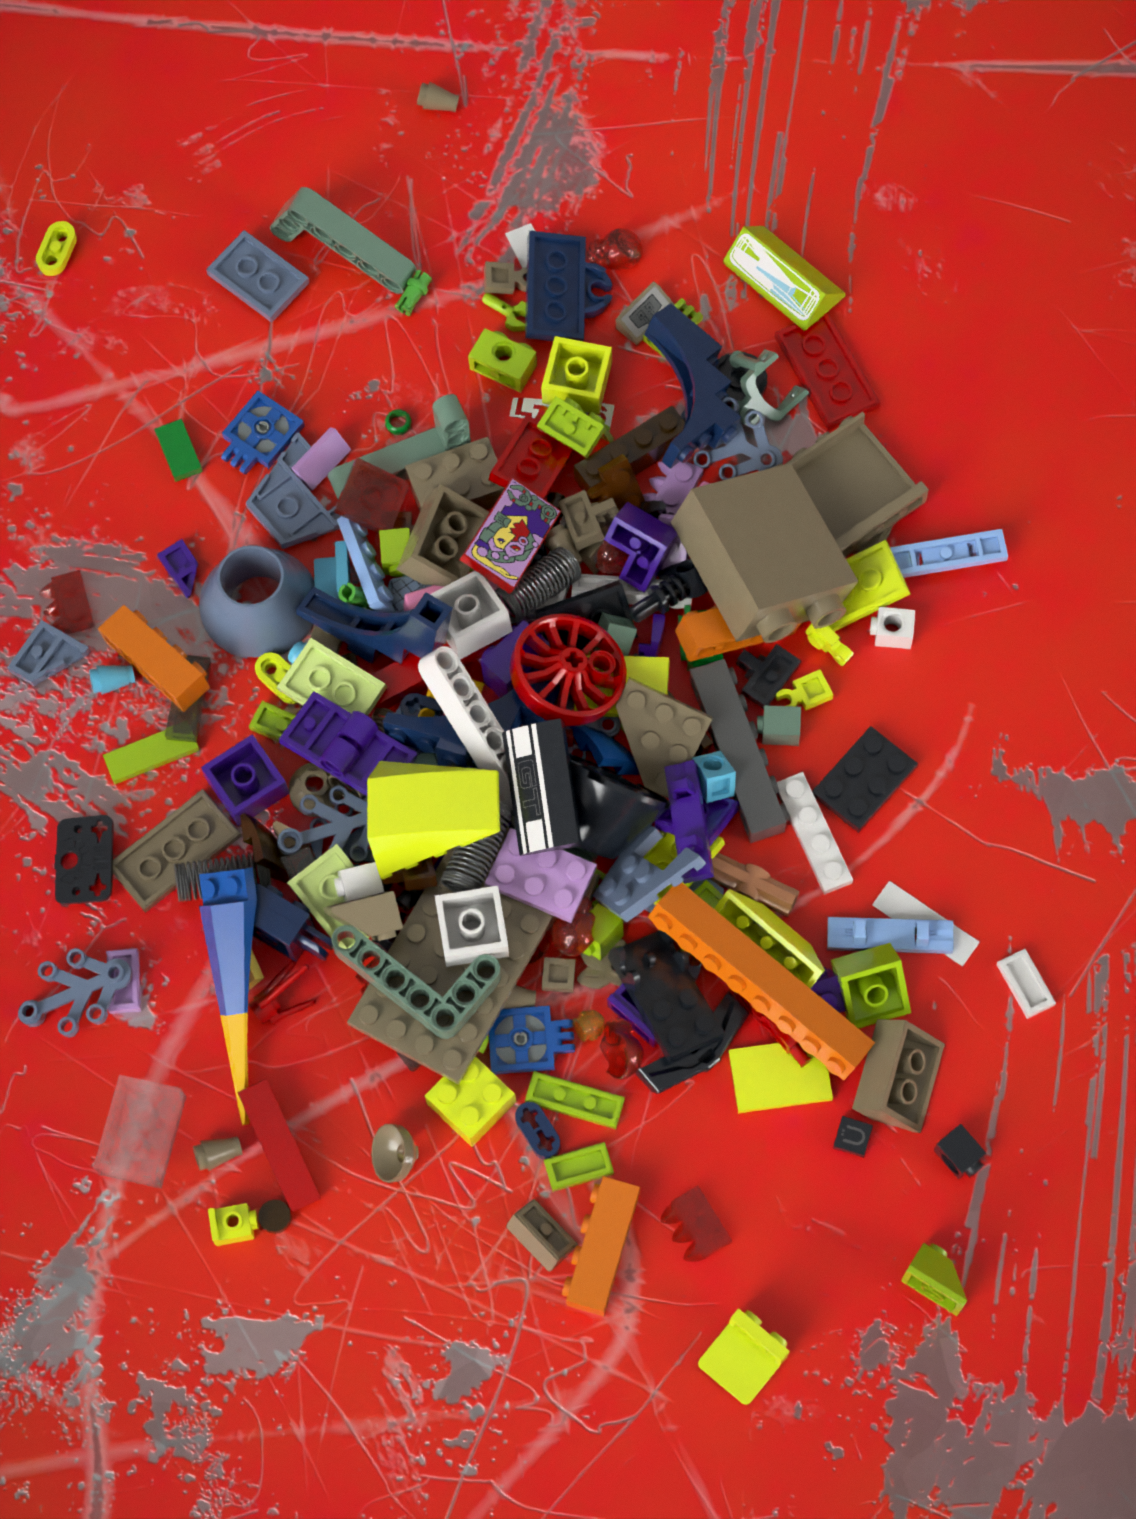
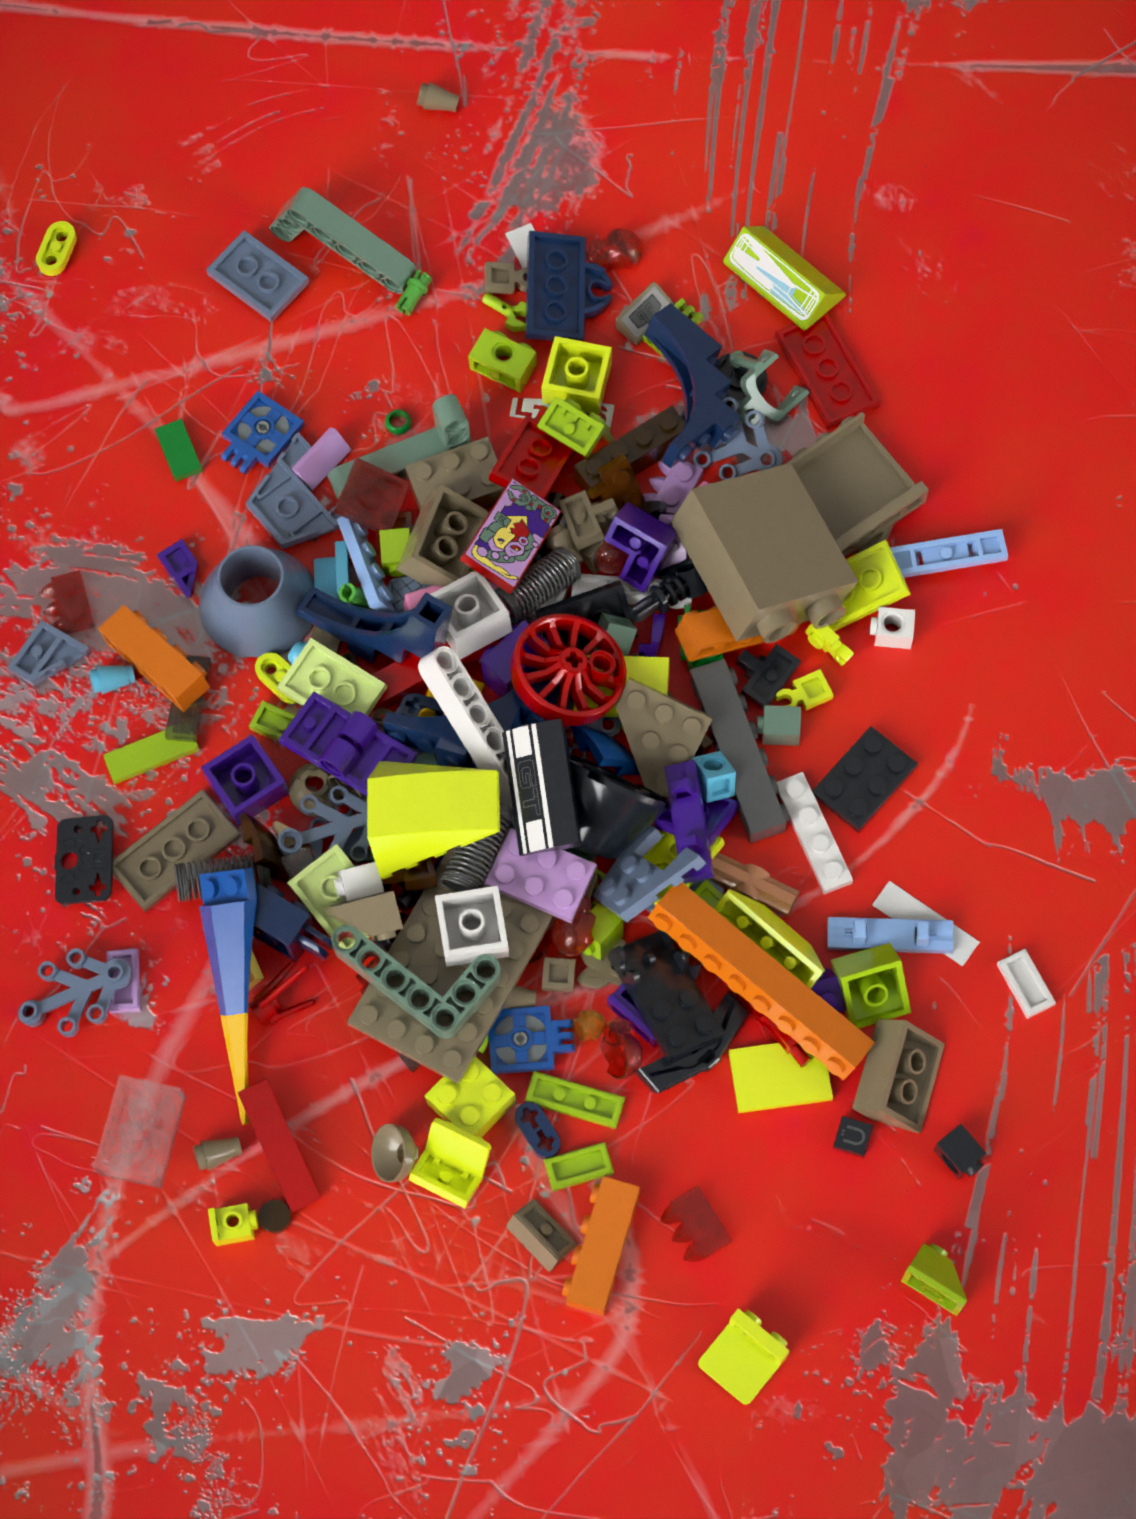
(451, 1163): none -> neon yellow bracket

